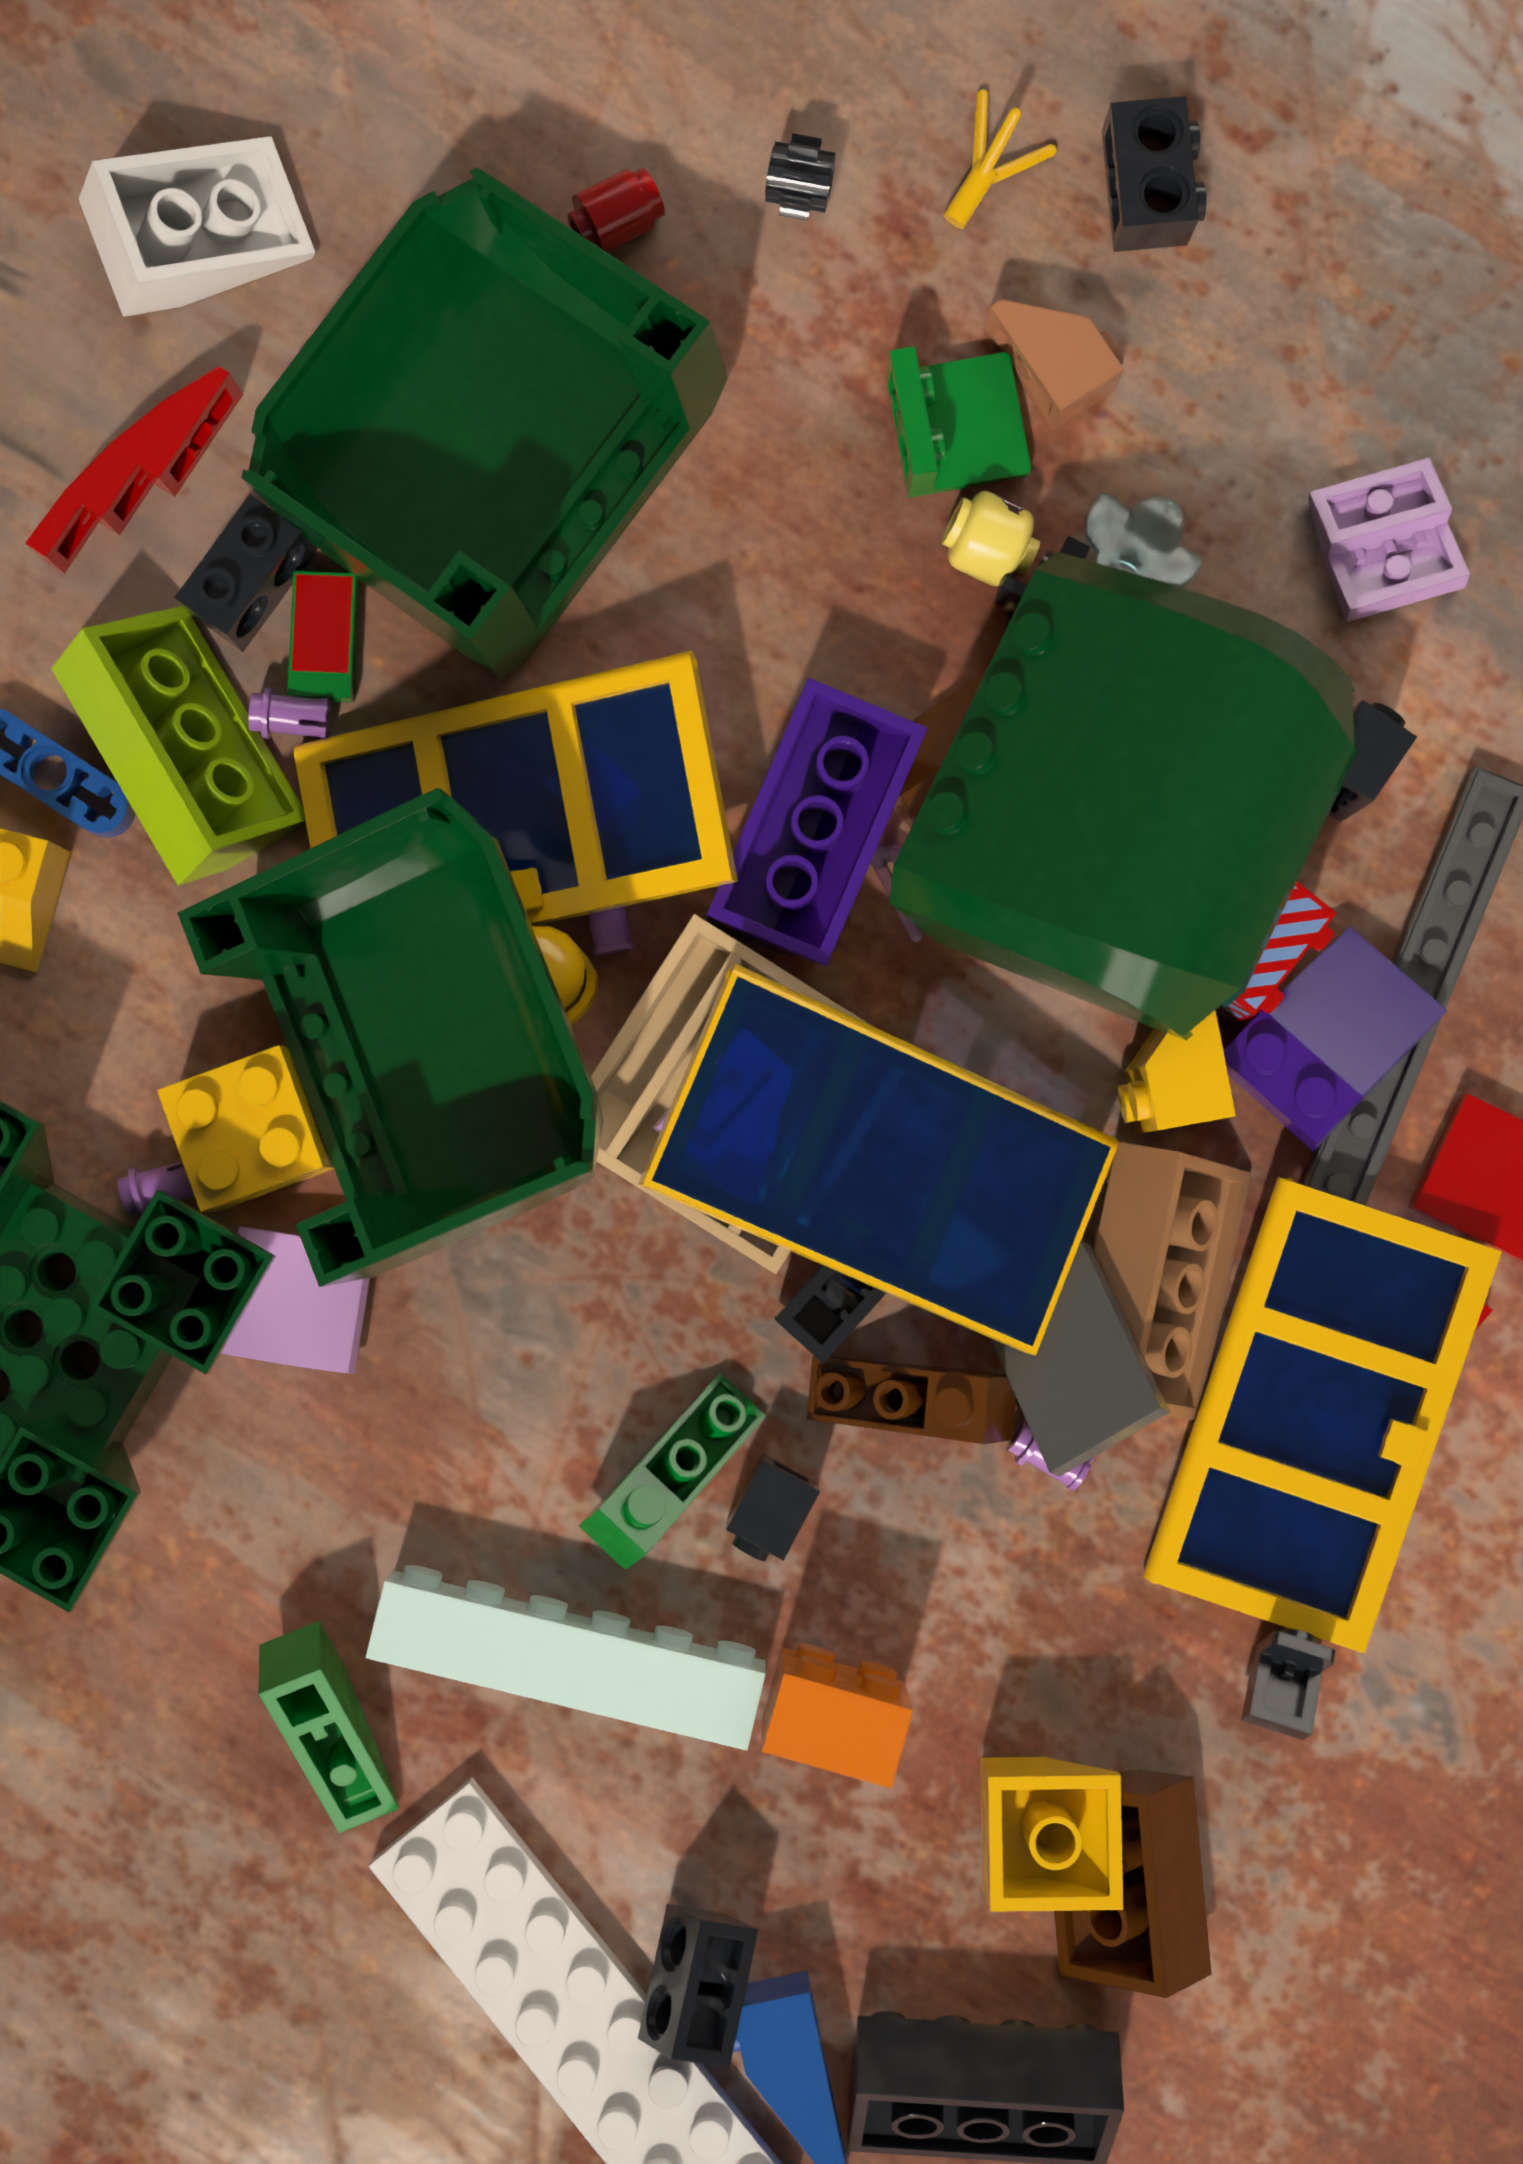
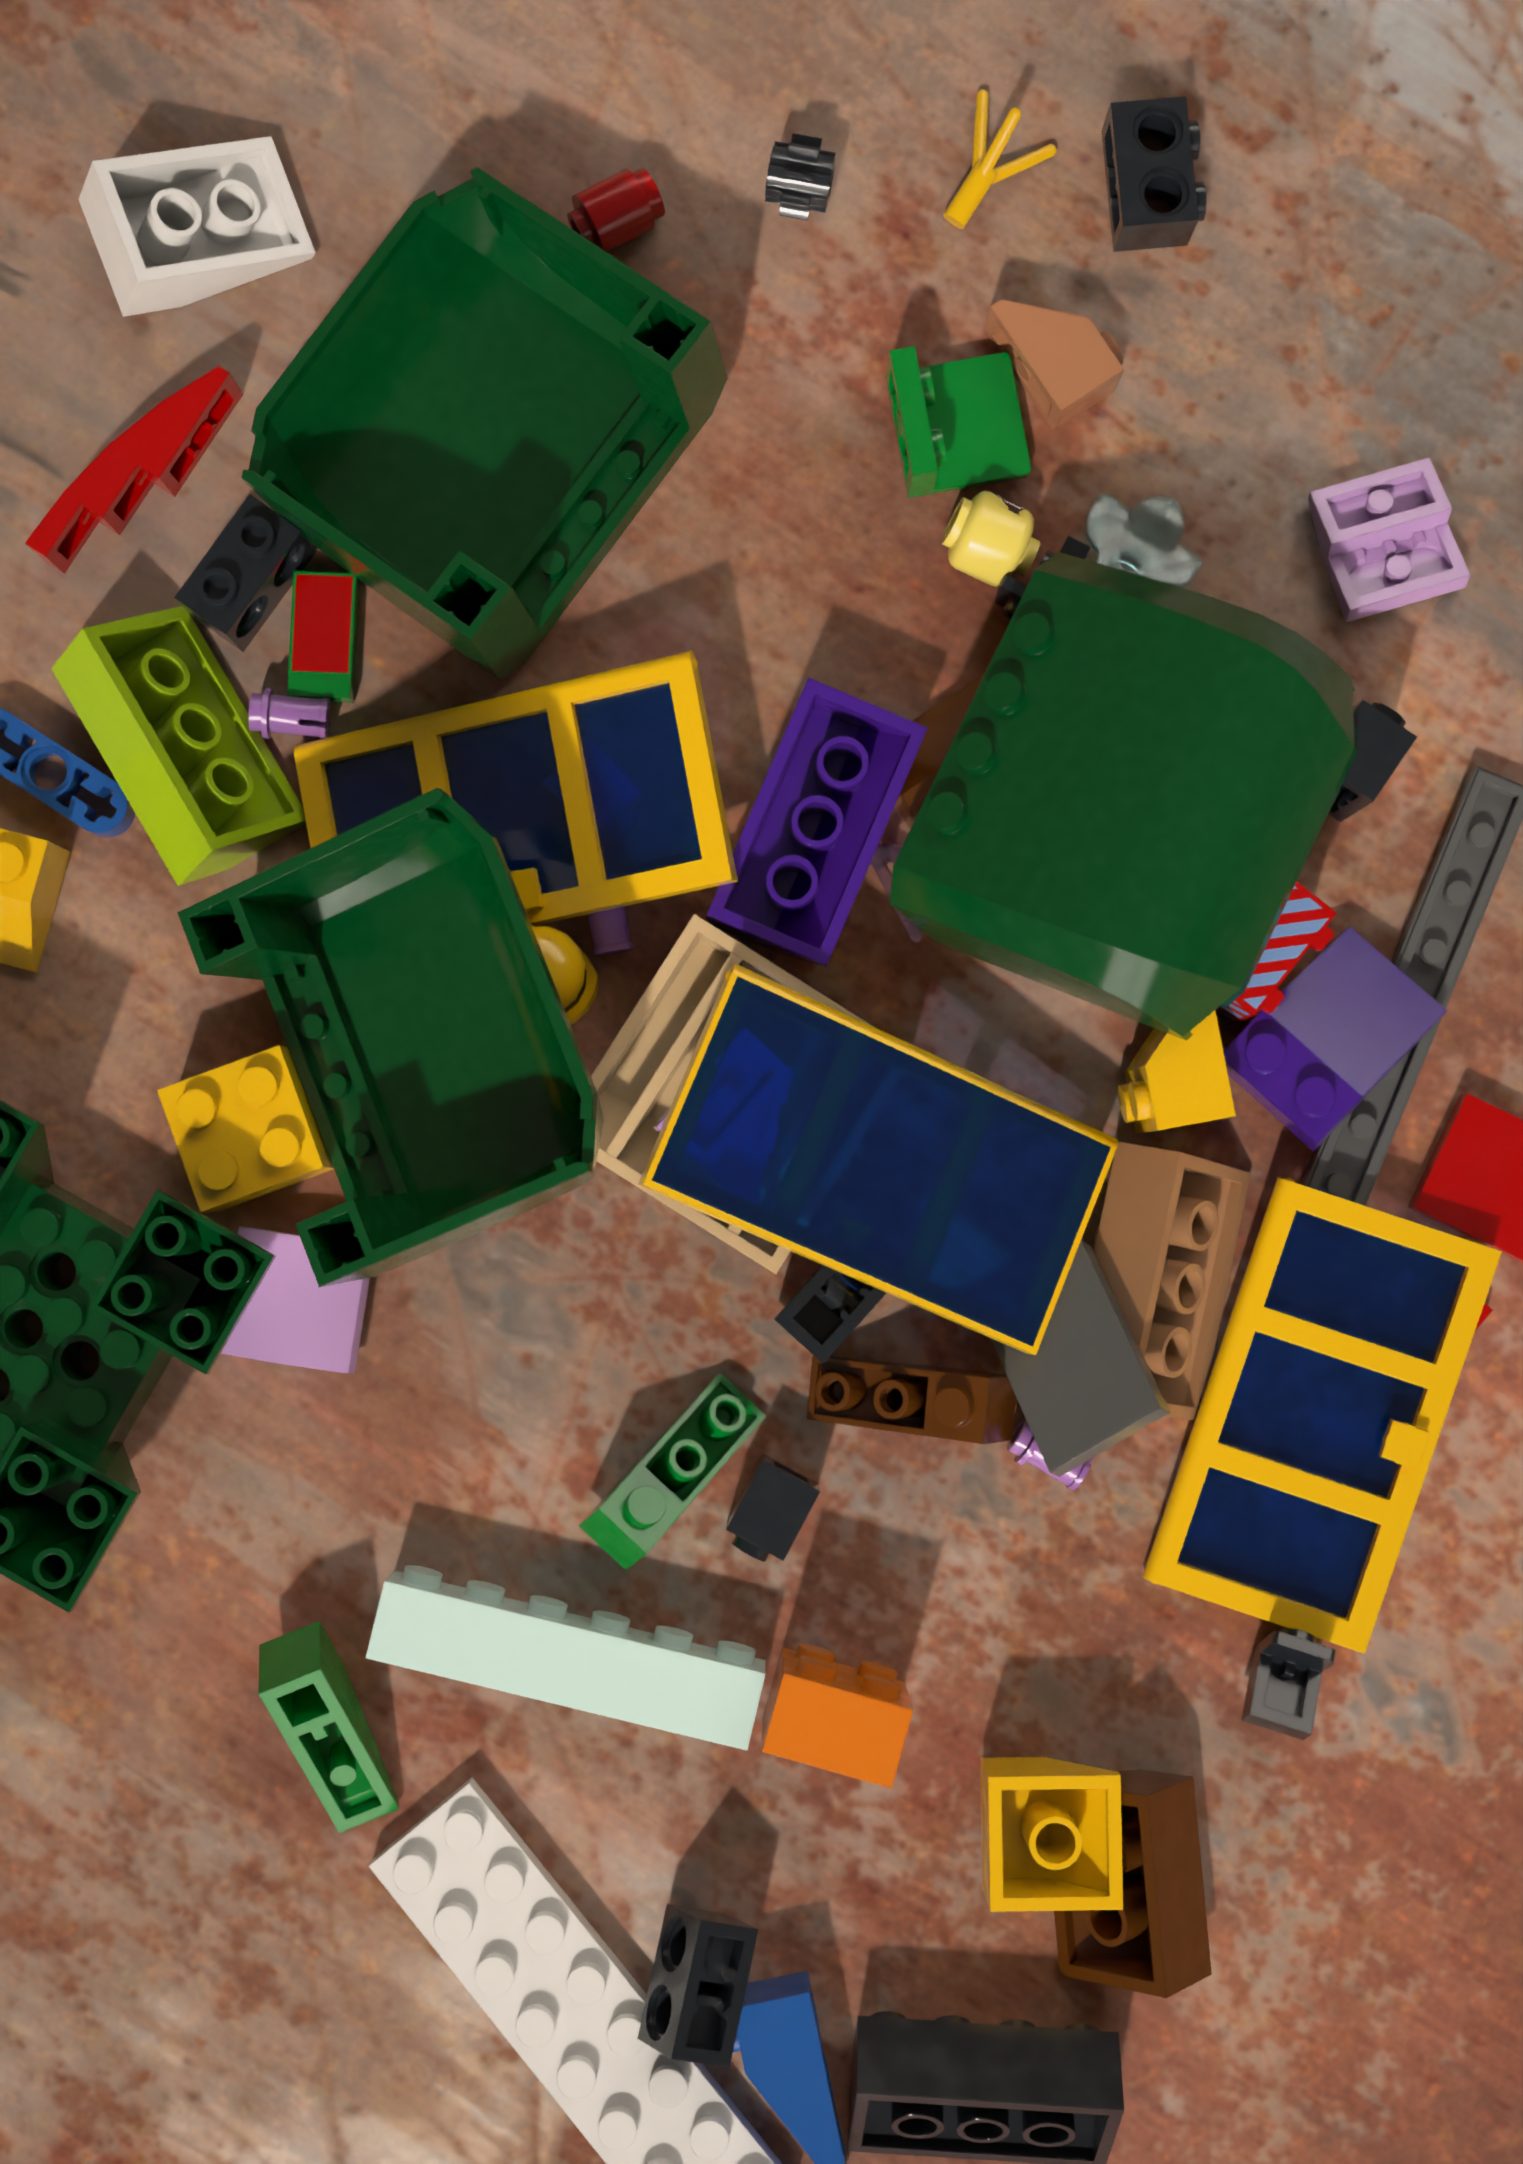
(139, 1187): medium lavender pin -> none

